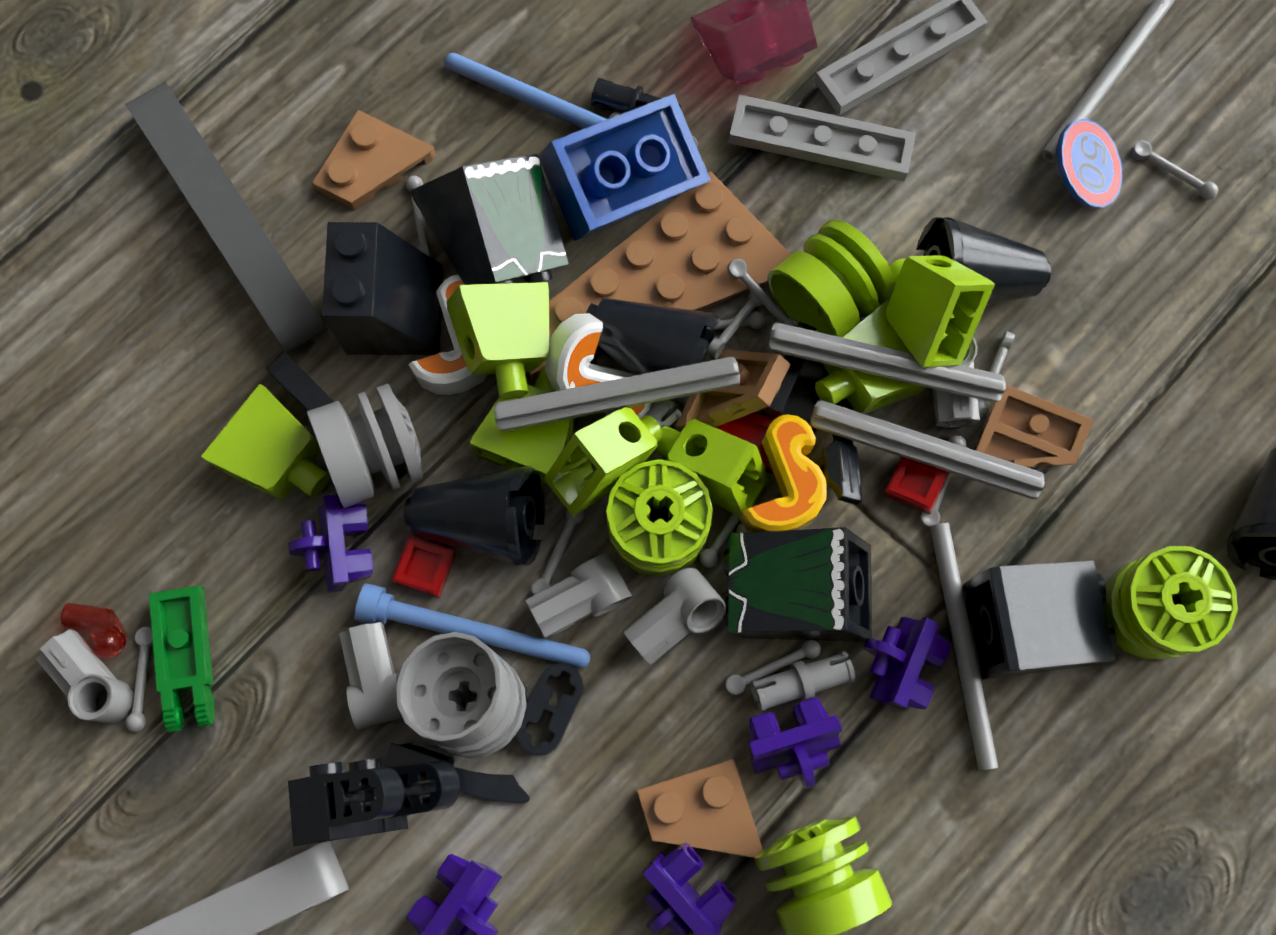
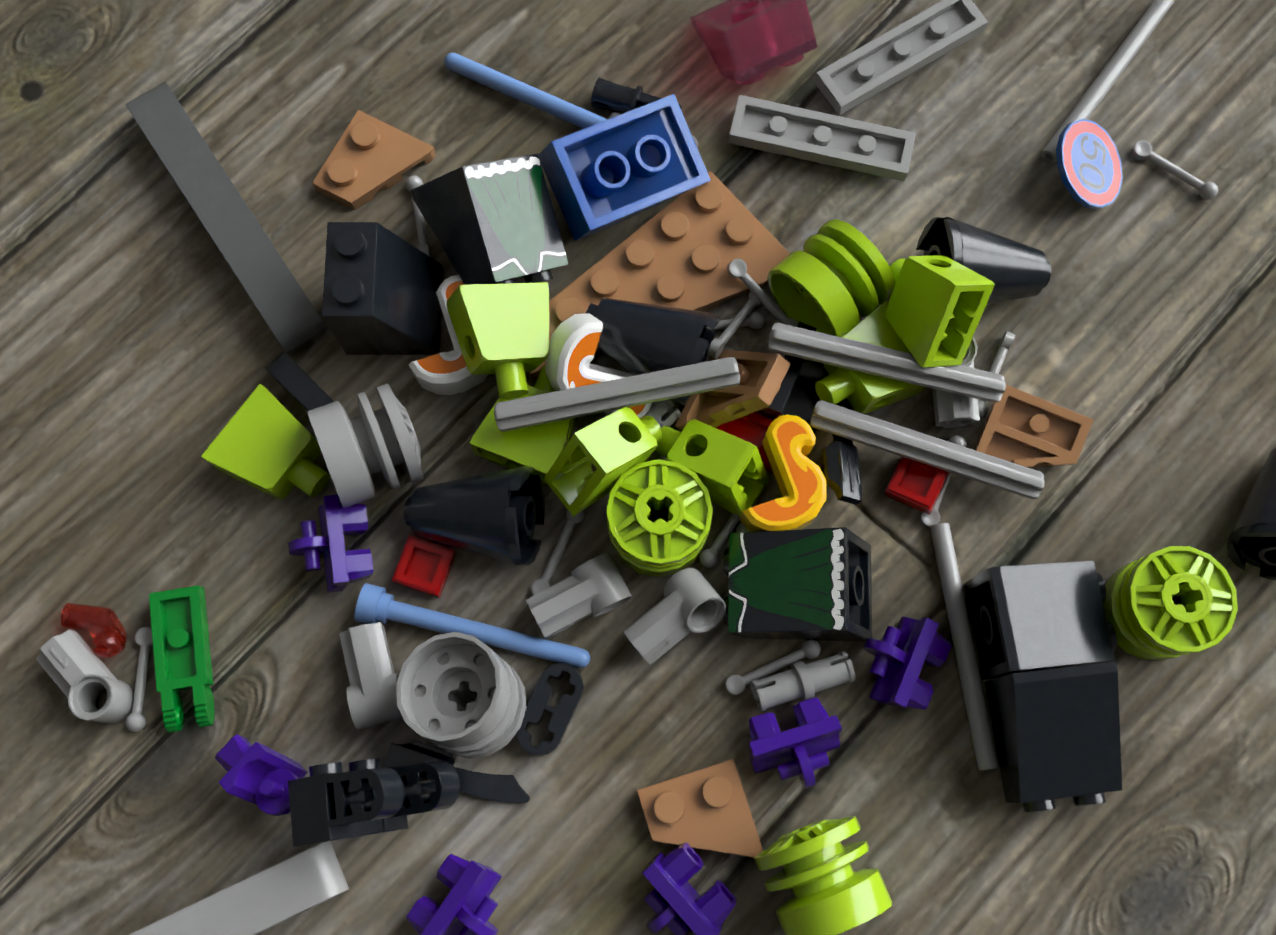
(258, 774): none -> dark purple hips
(1057, 734): none -> black slope

